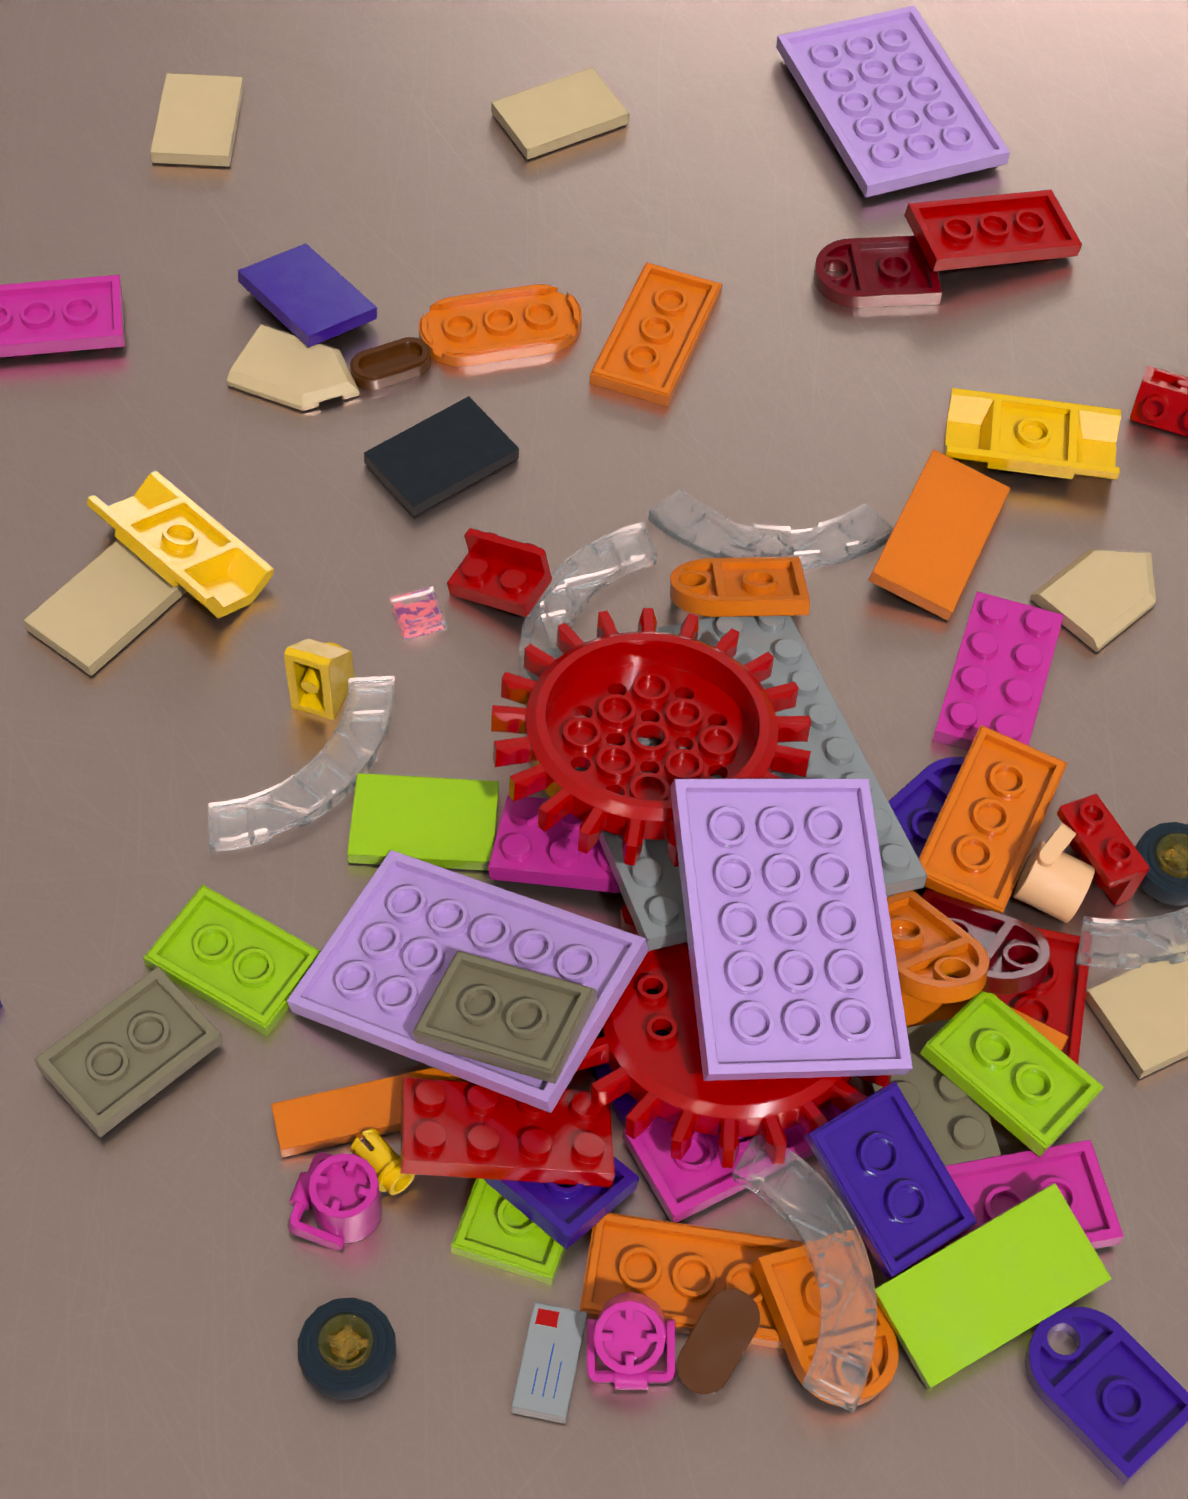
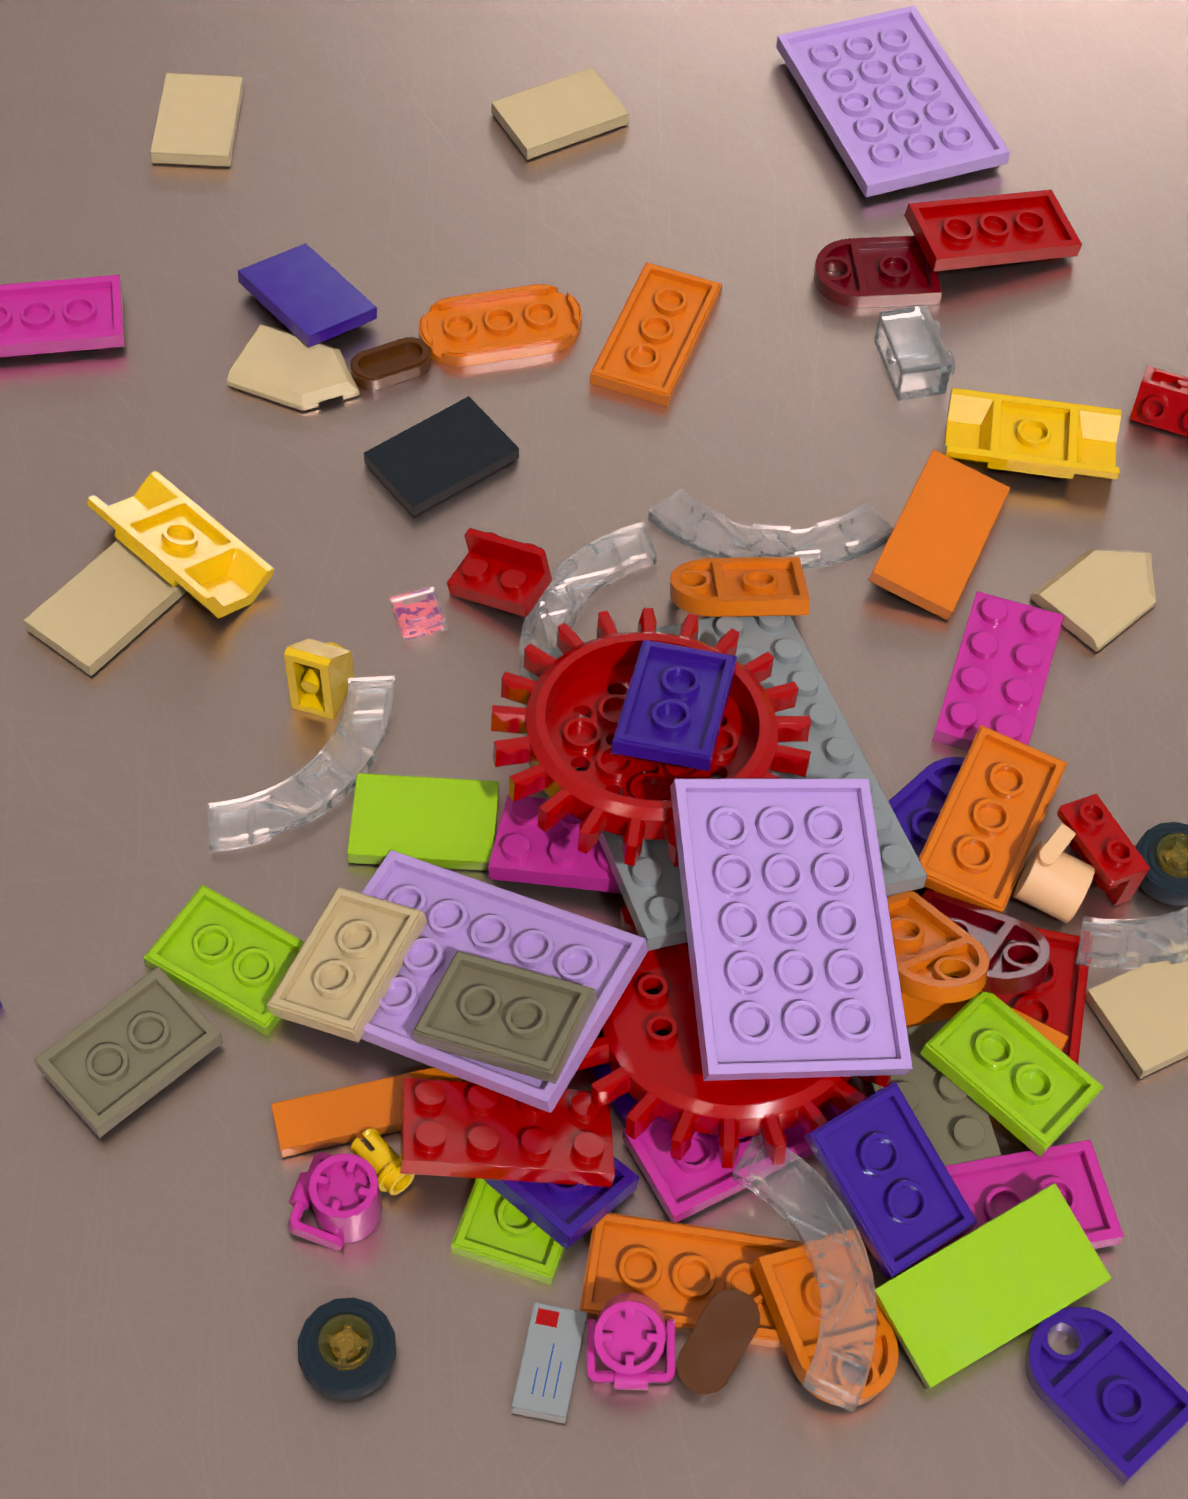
(347, 964): none -> tan tile
(675, 705): none -> dark purple tile
(913, 352): none -> clear brick

